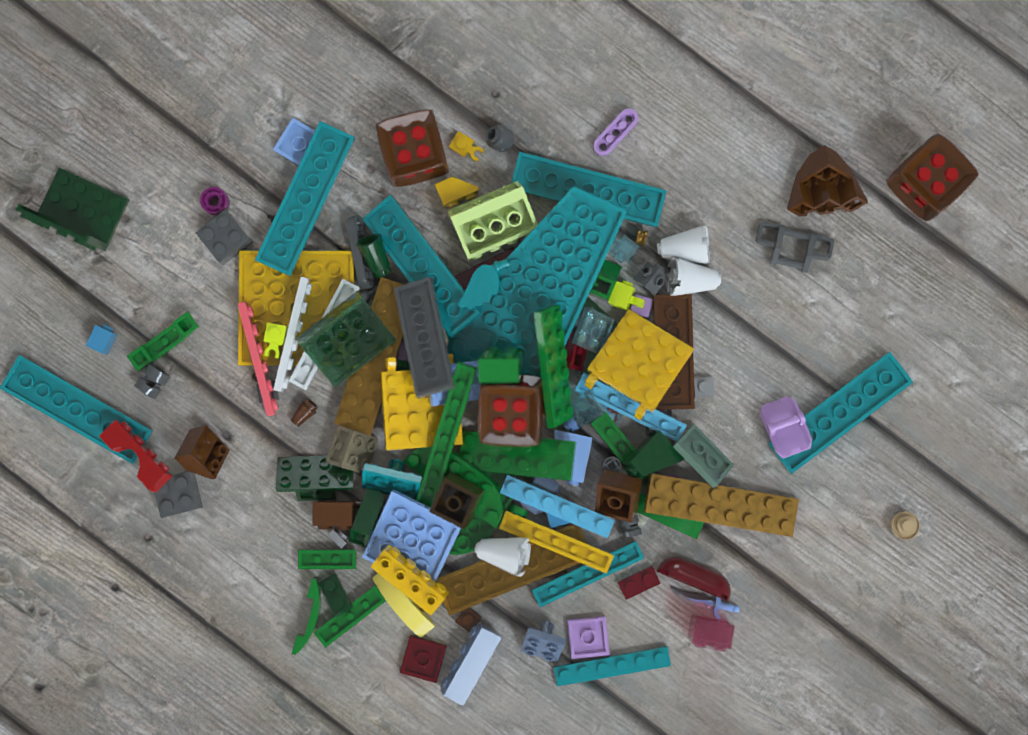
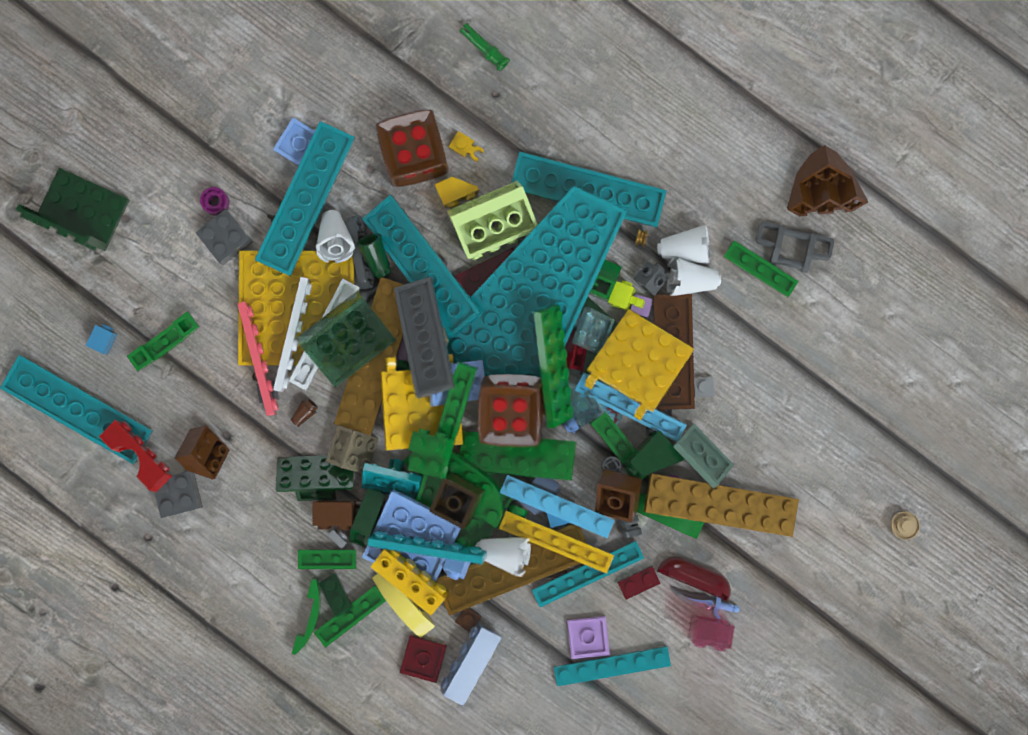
(157, 376): dark grey wheel -> none
(275, 336): neon yellow brick -> none
(334, 238): none -> white cone
(430, 453): none -> green plate
(435, 548): none -> teal plate
(456, 569): none -> light blue brick
(482, 285): teal animal -> none
(491, 52): none -> green pin
(499, 138): dark grey head -> none
(500, 365): green brick -> none
(543, 643): sand blue plate -> none
(581, 454): light blue slope -> none
(619, 125): lavender plate -> none
(624, 250): clear light blue brick -> none
(760, 269): none -> green plate
(786, 427): lavender shield -> none
(849, 407): teal plate -> none
(932, 177): reddish brown piece -> none

